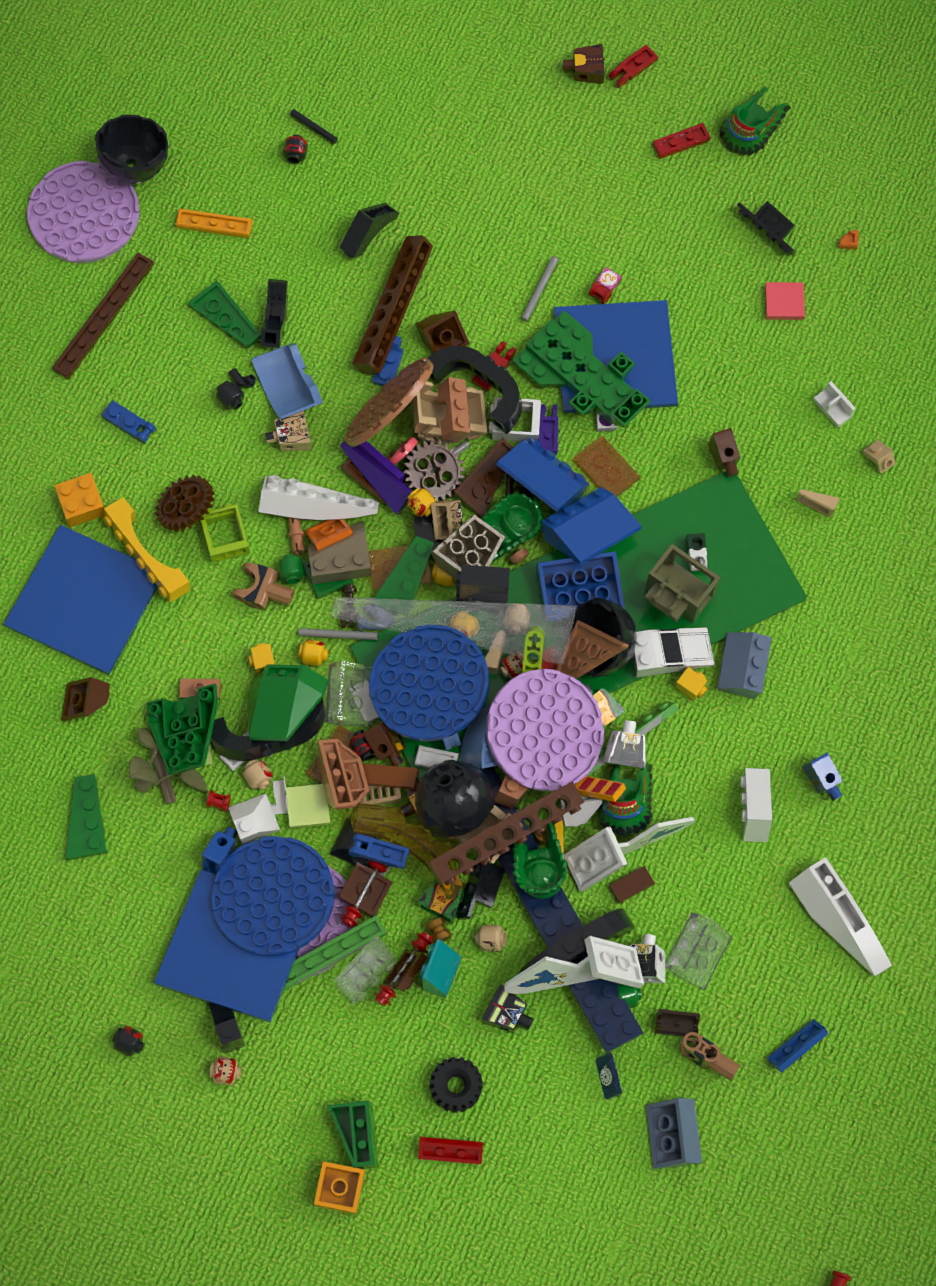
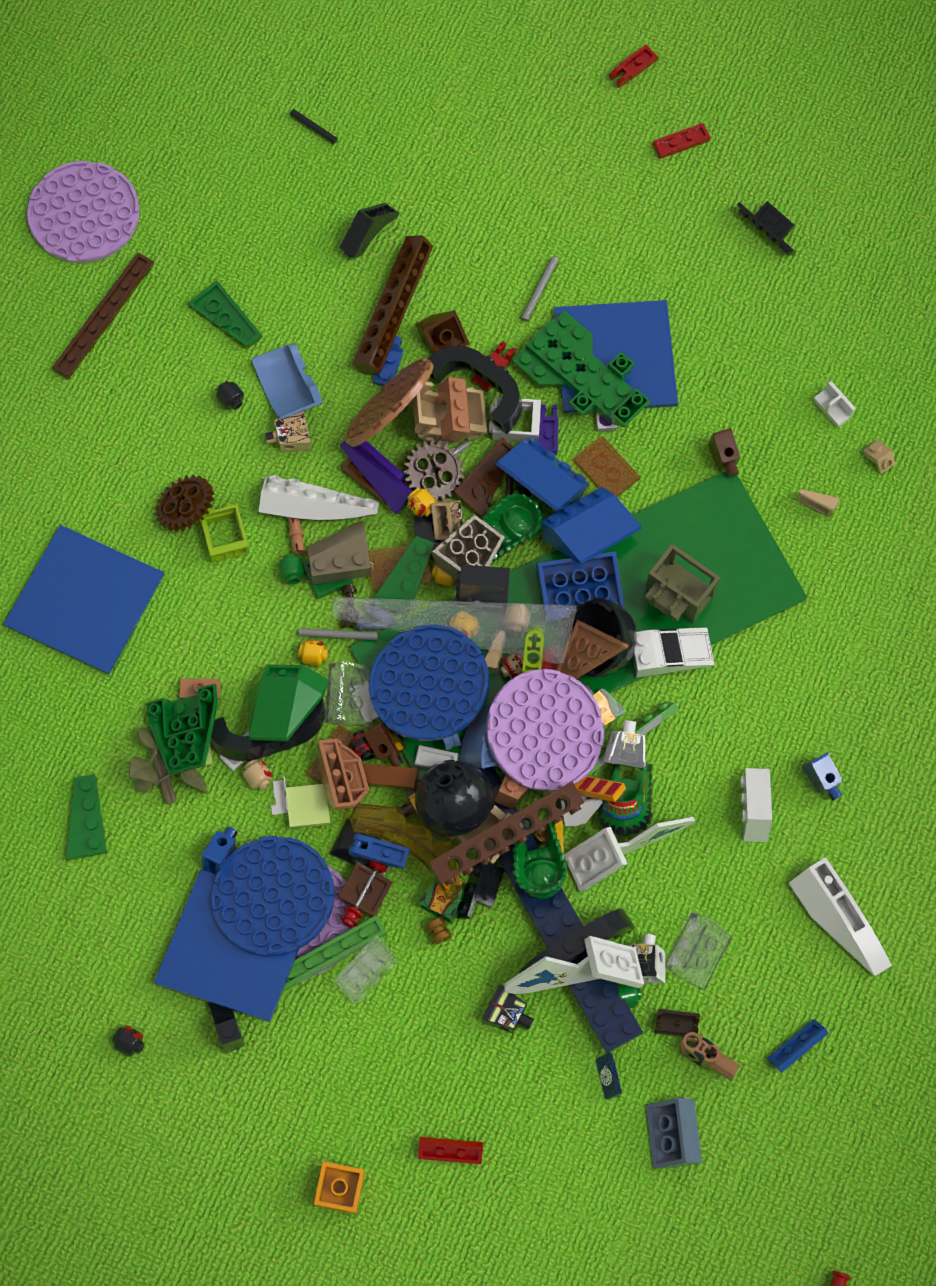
(80, 500): light orange brick -> none
(84, 698): reddish brown slope -> none
(128, 422): blue plate -> none
(131, 141): black piece -> none
(170, 581): yellow arch -> none
(214, 223): light orange tile -> none
(218, 801): red bush -> none
(225, 1071): tan head -> none
(246, 382): black arm -> none
(254, 819): white slope -> none
(261, 656): yellow brick -> none
(263, 589): medium nougat connector -> none
(276, 312): black arch -> none
(295, 149): black head -> none
(328, 533): orange tile -> none
(357, 1132): green wedge -> none
(381, 801): tan slope -> none
(403, 450): coral tile -> none
(404, 970): plate -> none
(440, 970): teal slope -> none
(463, 1070): black tyre -> none
(491, 938): tan head -> none
(519, 556): nougat tile -> none
(587, 64): reddish brown torso -> none
(600, 292): red bush -> none
(609, 279): tile -> none
(631, 884): reddish brown tile -> none
(692, 684): yellow brick -> none
(696, 548): leg -> none
(744, 663): sand blue slope -> none
(751, 125): green piece -> none
(784, 301): coral tile -> none
(849, 241): orange tile -> none

